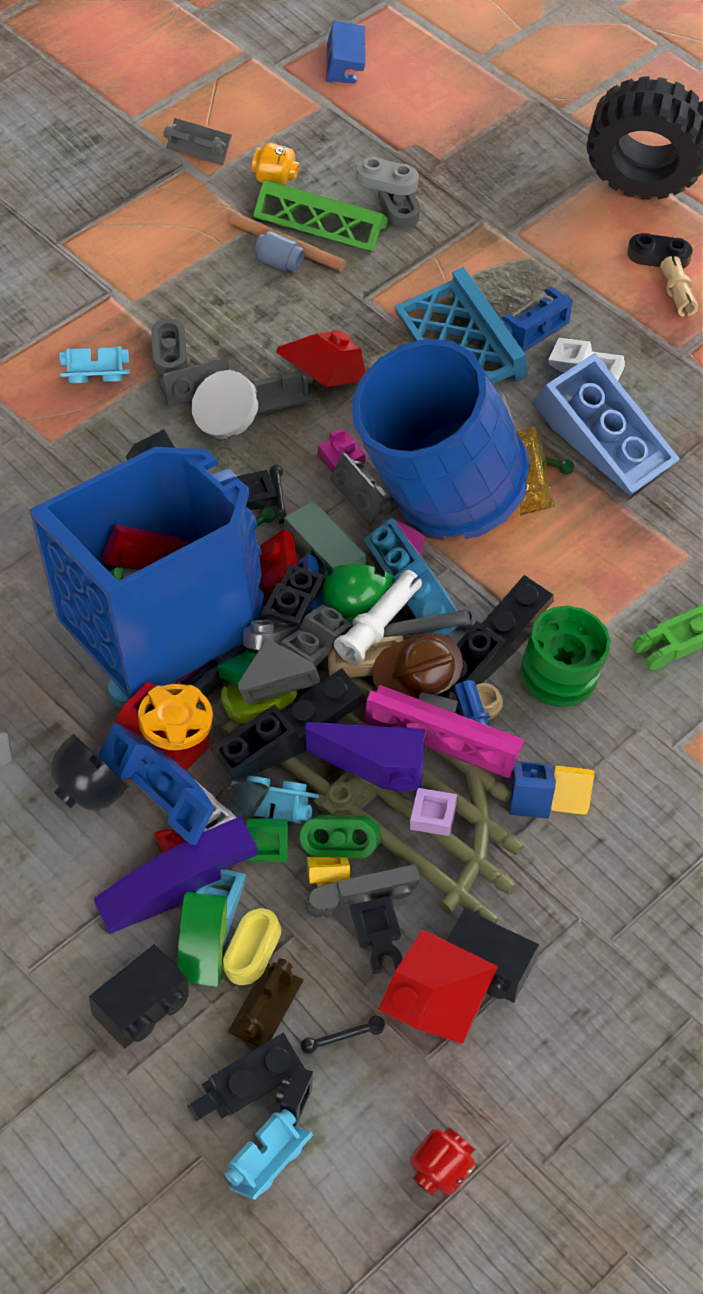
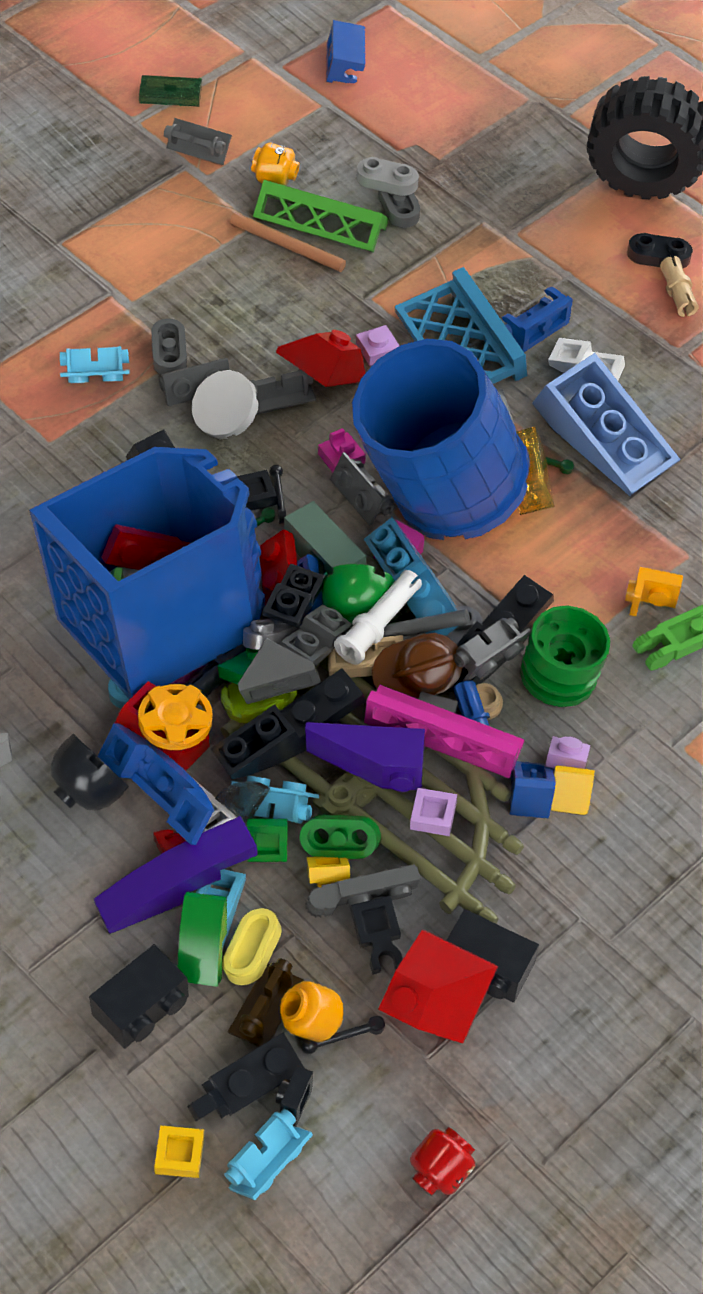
(170, 90): none -> clear green tile
(179, 1151): none -> yellow plate
(279, 252): sand blue brick -> none
(311, 1011): none -> light orange head
(376, 343): none -> lavender plate
(481, 658): none -> dark grey hinge
(567, 752): none -> lavender plate
(653, 587): none -> light orange bracket

